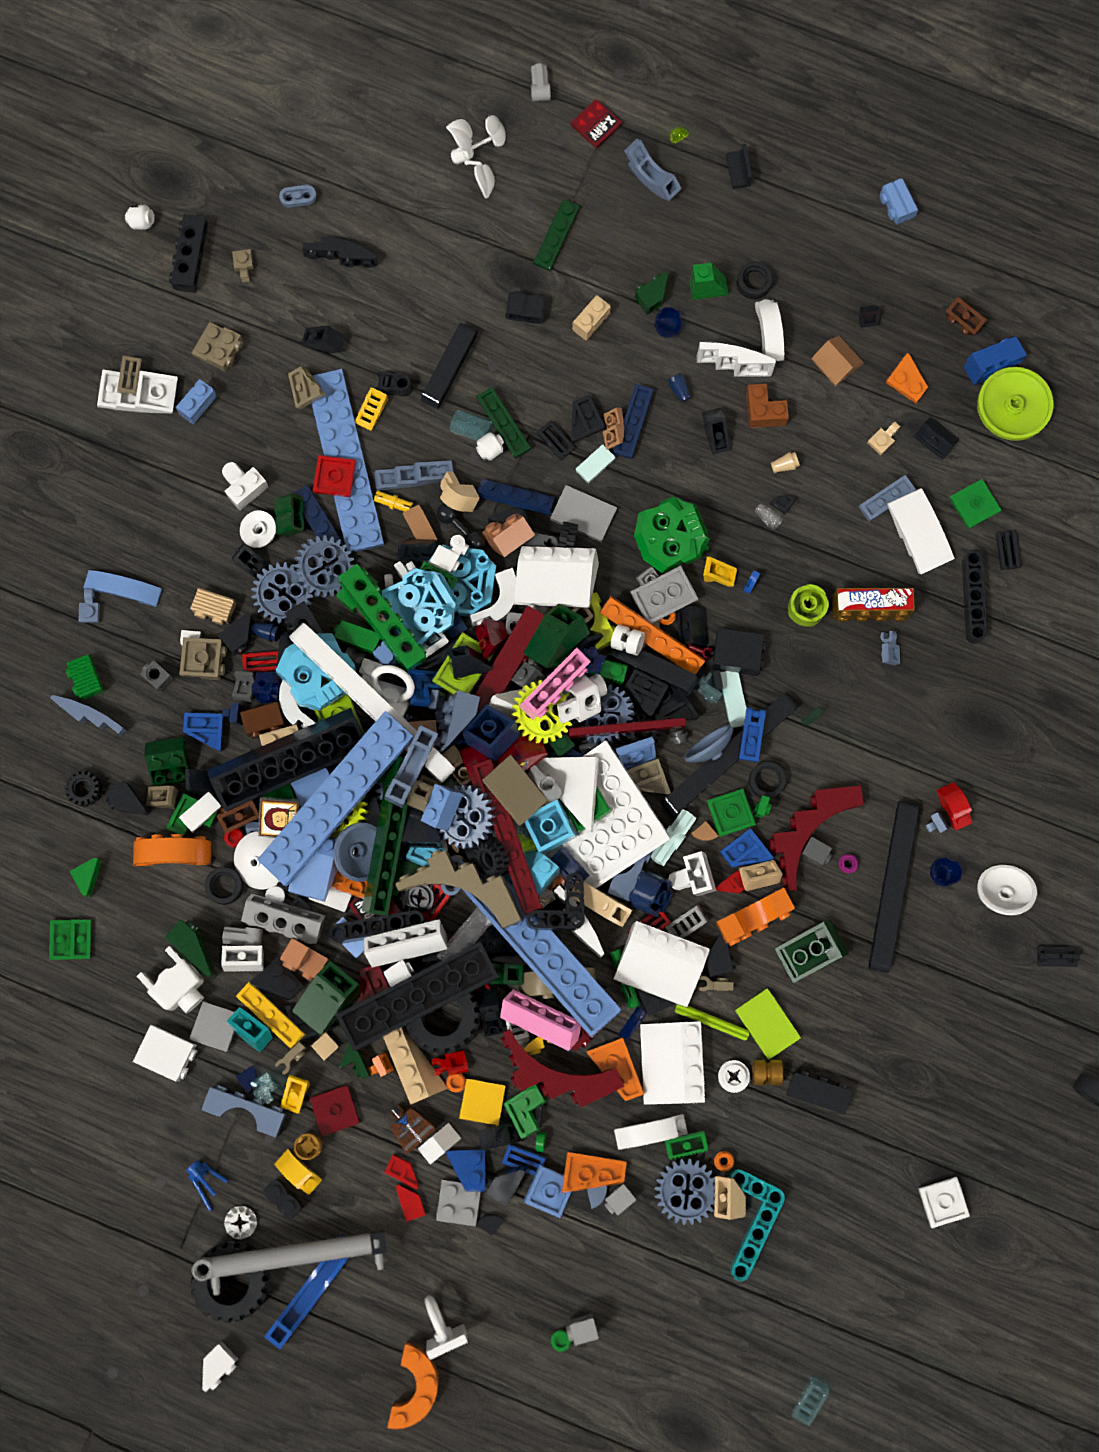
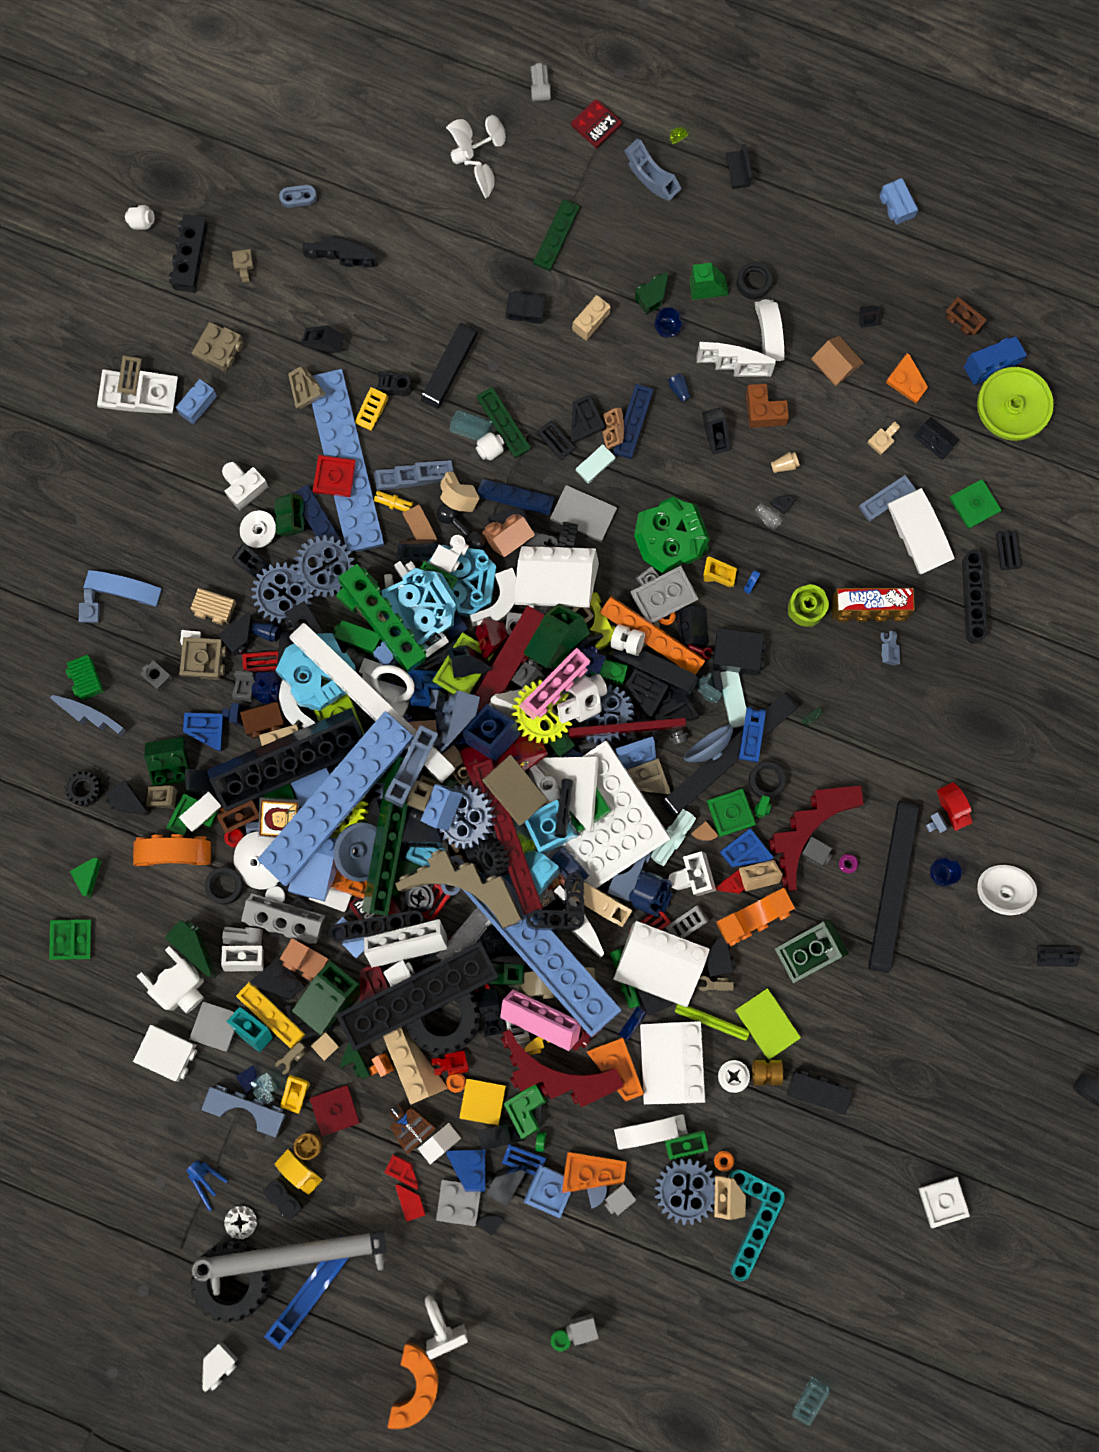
(564, 808): none -> black pin

